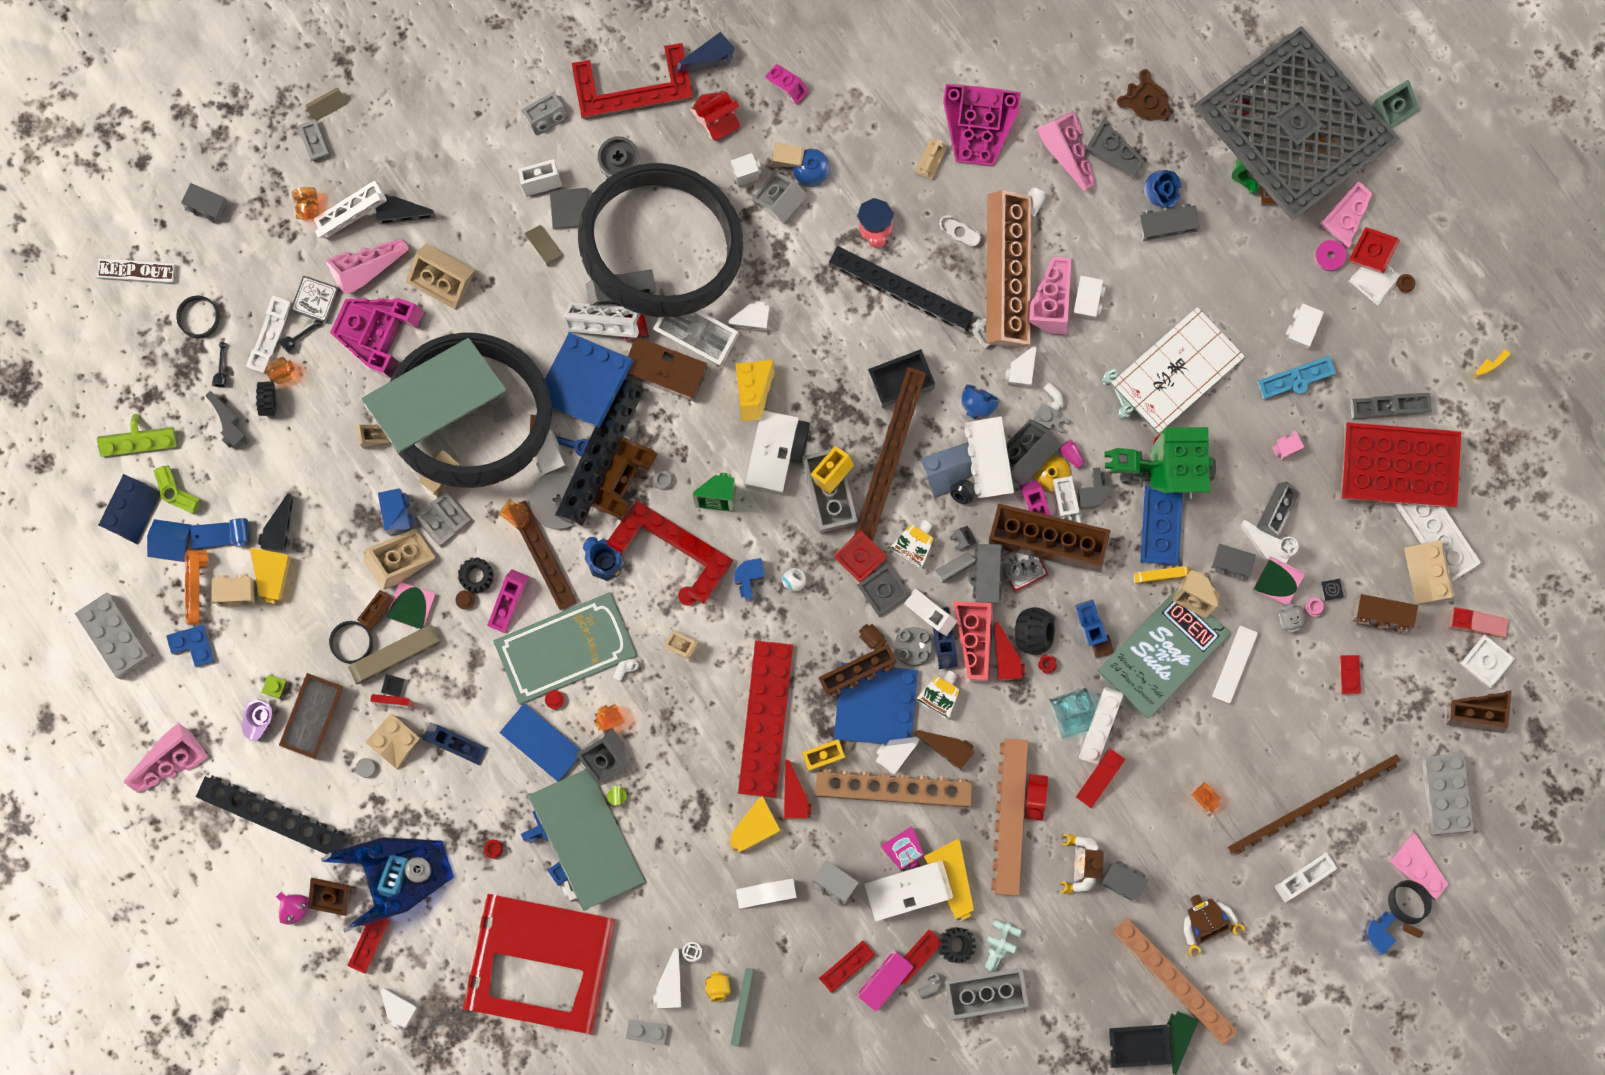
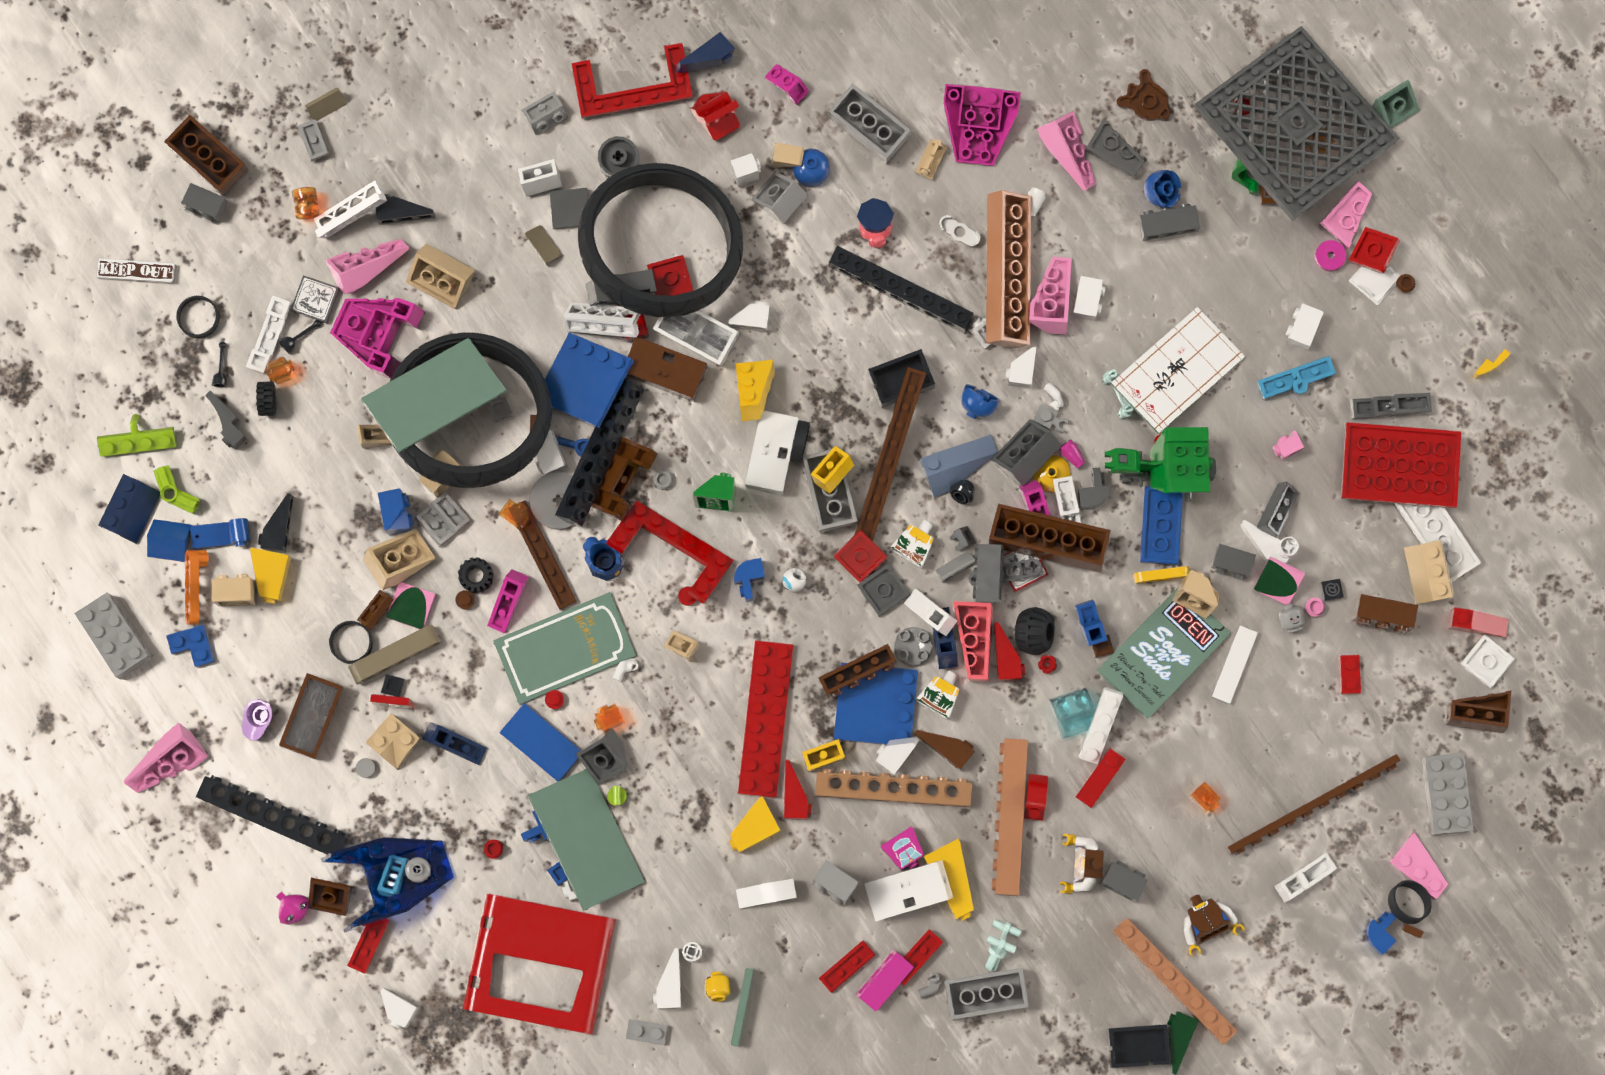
(206, 155): none -> reddish brown brick
(274, 686): lime plate -> none
(671, 276): none -> red plate
(869, 123): none -> light grey brick
(872, 637): reddish brown brick -> none
(967, 945): black tyre -> none
(989, 457): white slope -> none

